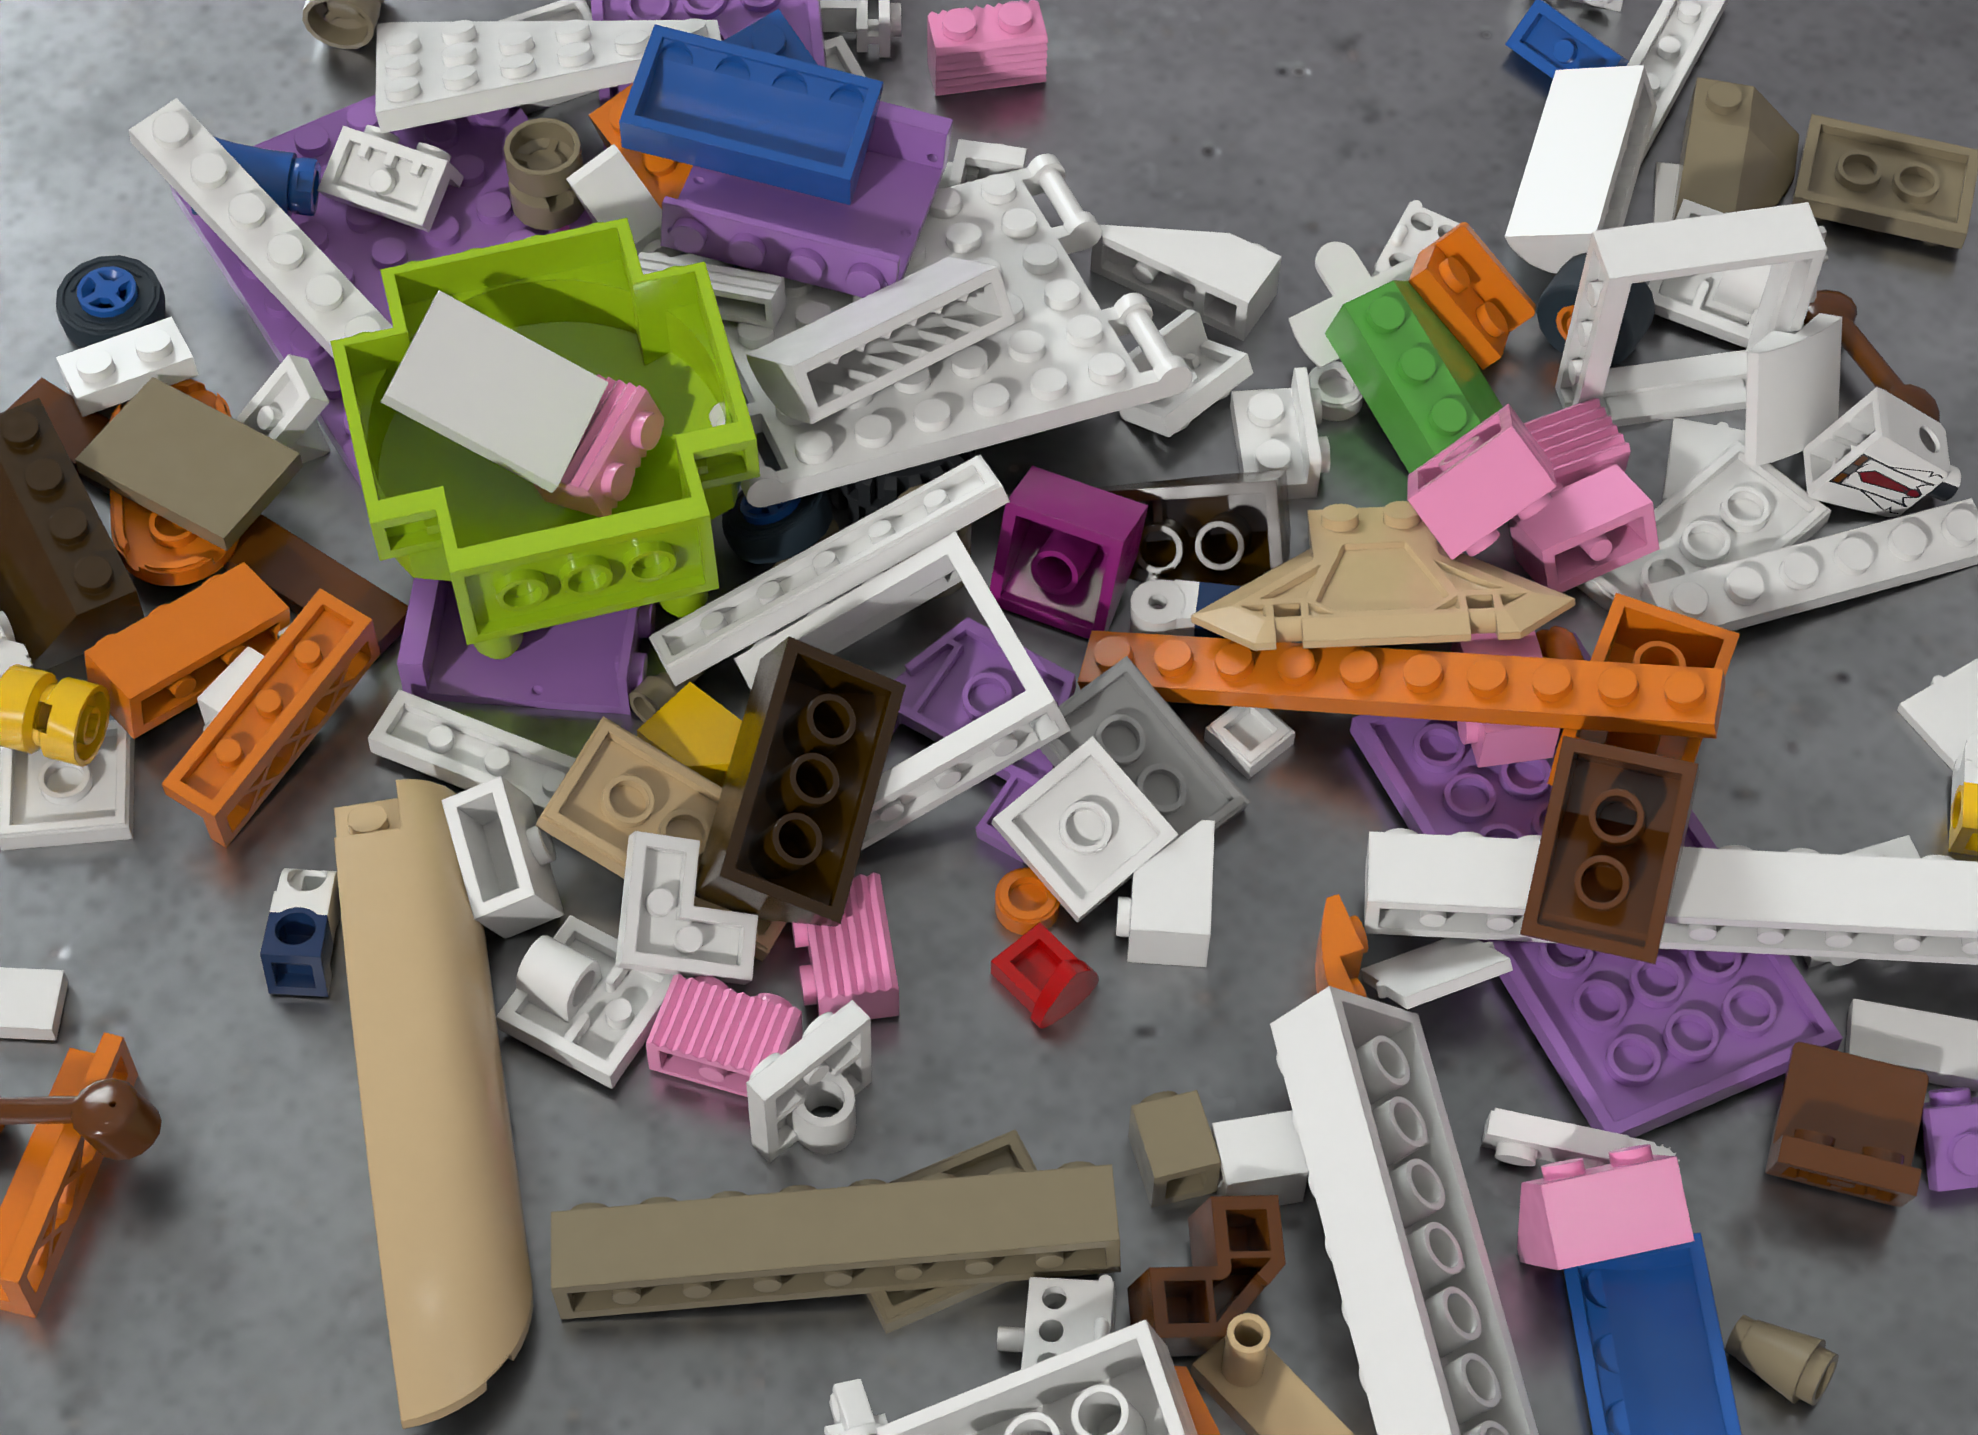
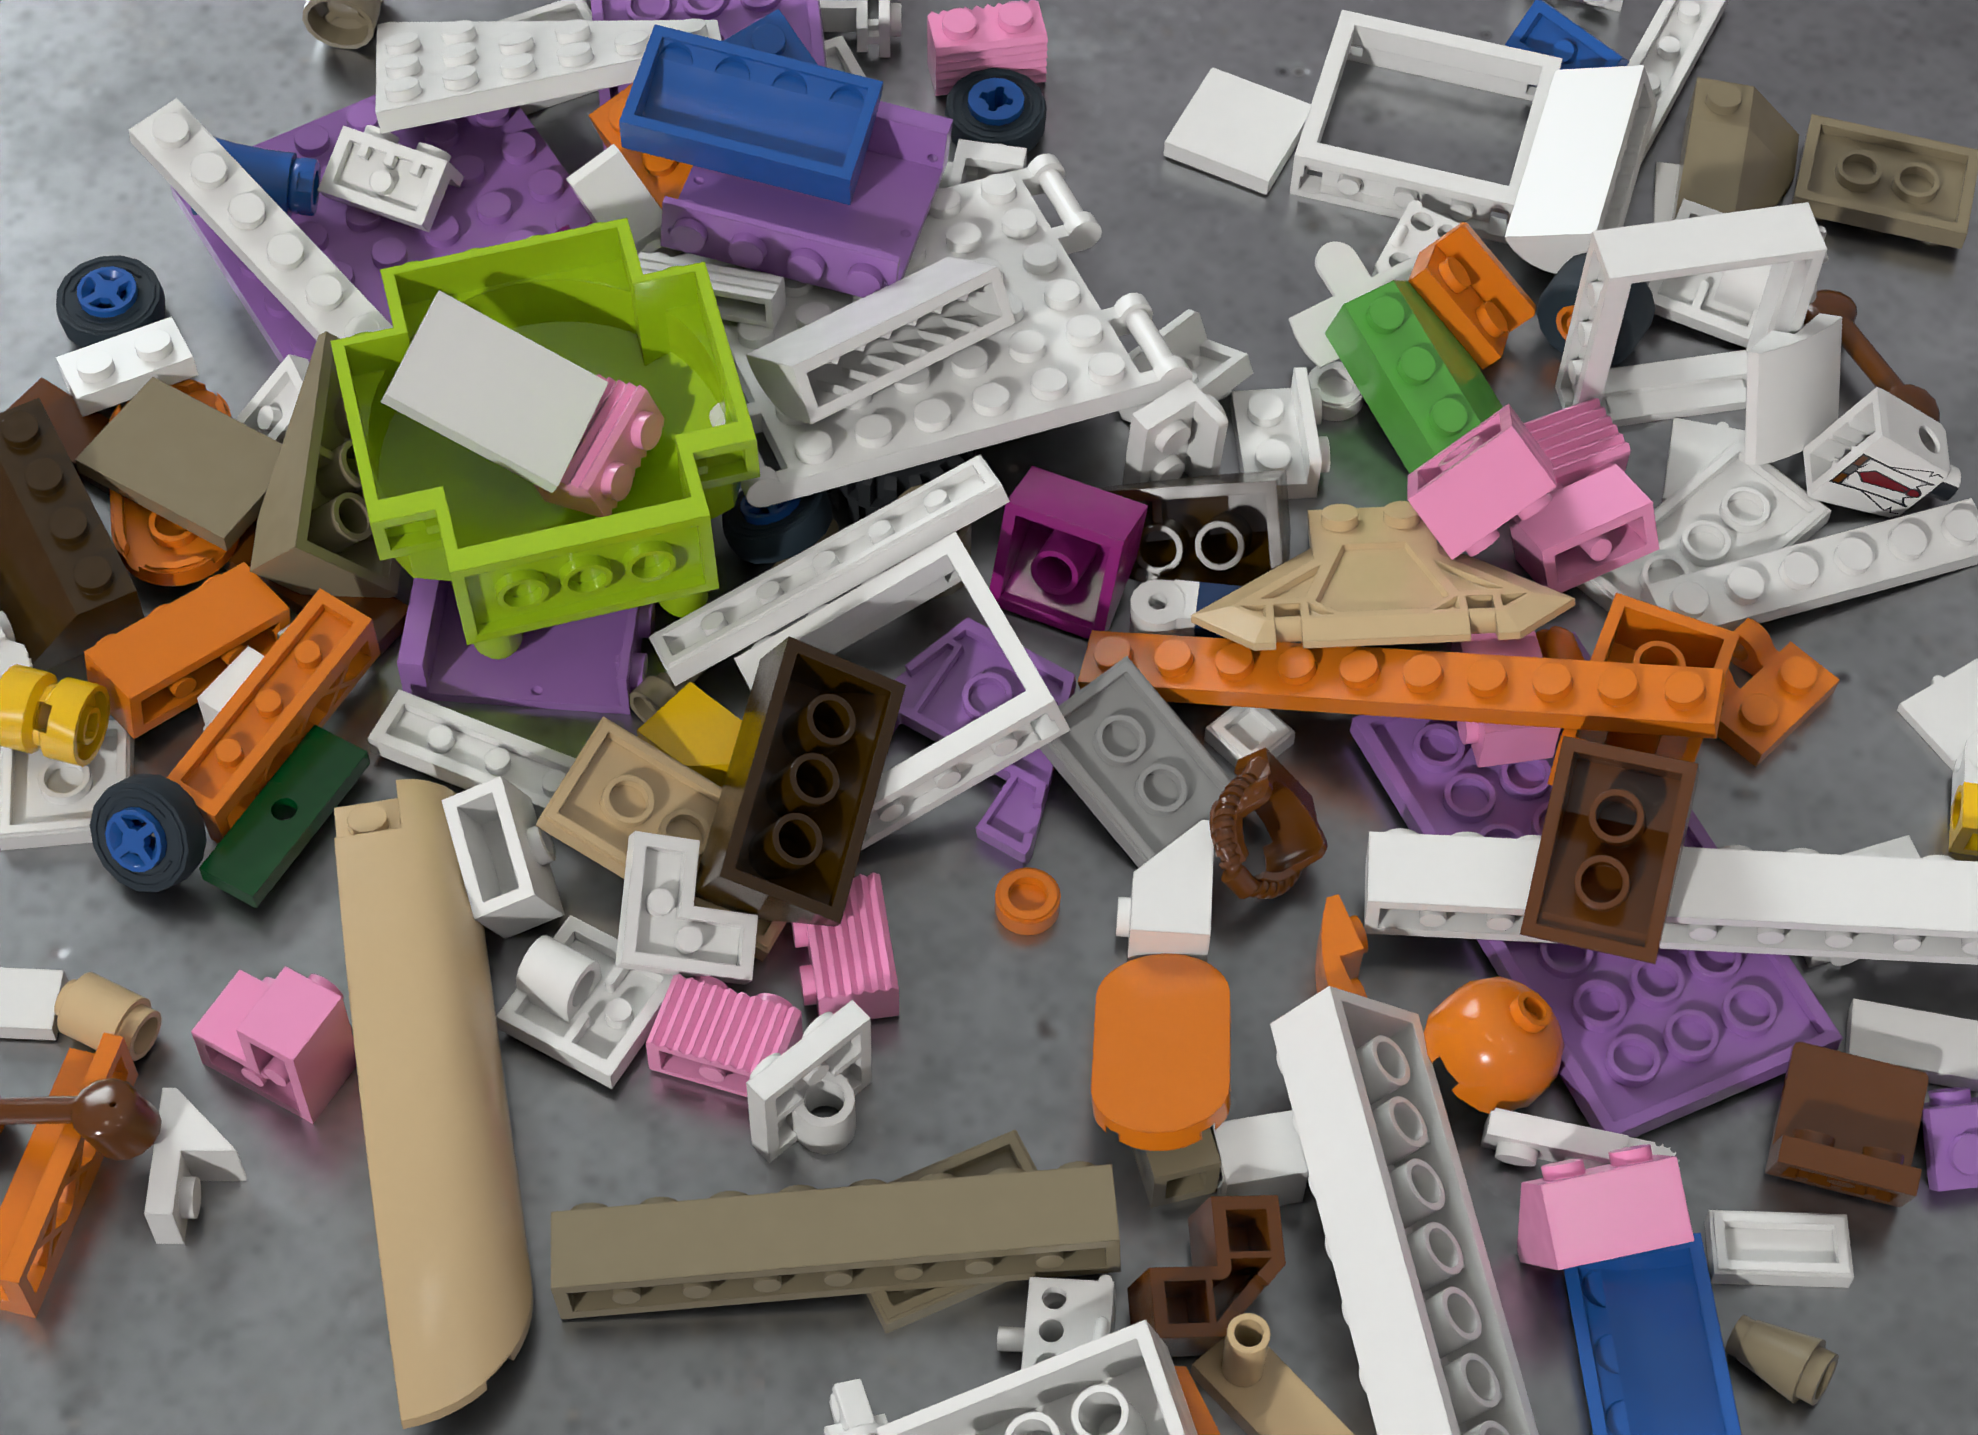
(98, 1006): none -> tan brick
(124, 825): none -> black wheel
(184, 1155): none -> white slope
(280, 1039): none -> bright pink brick
(301, 933): dark blue leg -> none
(302, 789): none -> dark green tile
(314, 510): none -> dark tan wedge
(538, 162): dark tan wheel -> none
(997, 108): none -> black wheel
(1044, 975): red tile -> none
(1084, 829): white plate -> none
(1162, 1051): none -> orange tile
(1176, 436): none -> white bracket
(1192, 270): white slope -> none
(1238, 130): none -> white tile
(1288, 816): none -> reddish brown piece
(1388, 184): none -> white window
(1435, 970): white piece -> none
(1496, 1043): none -> orange cylinder
(1776, 699): none -> orange plate
(1778, 1248): none -> white tile

